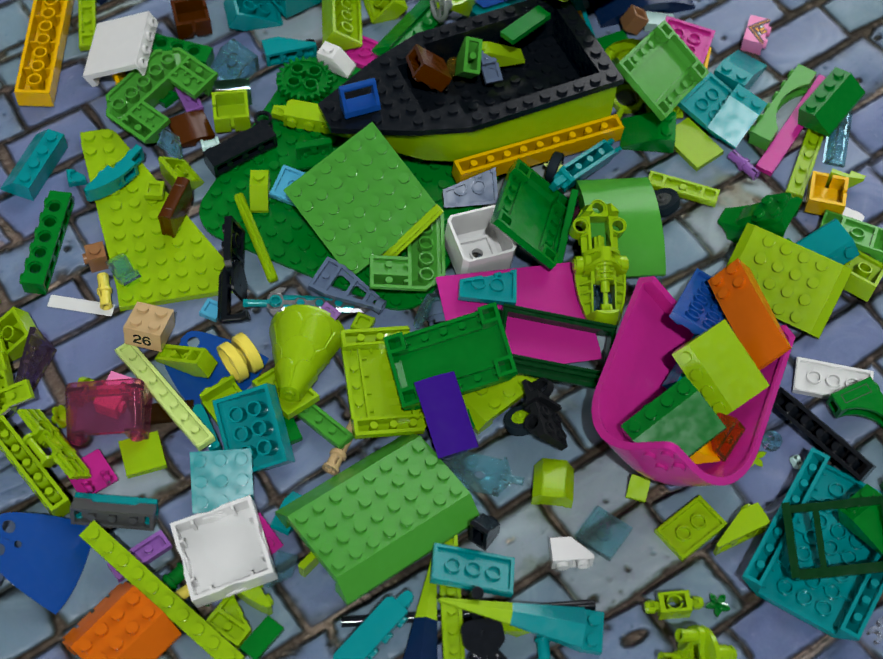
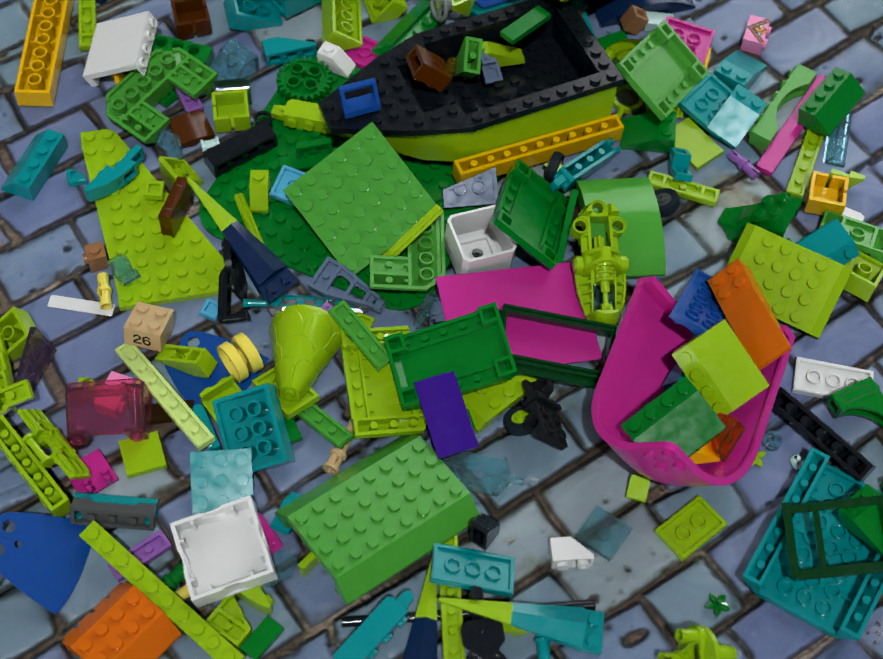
(47, 242): green brick -> none
(59, 416): lime plant -> none
(263, 267): none -> dark blue plate
(360, 334): none -> bright green tile
(489, 289): teal wing -> none
(553, 483): lime slope -> none
(678, 164): none -> teal slope
(681, 598): lime piece -> none
(746, 525): lime slope -> none

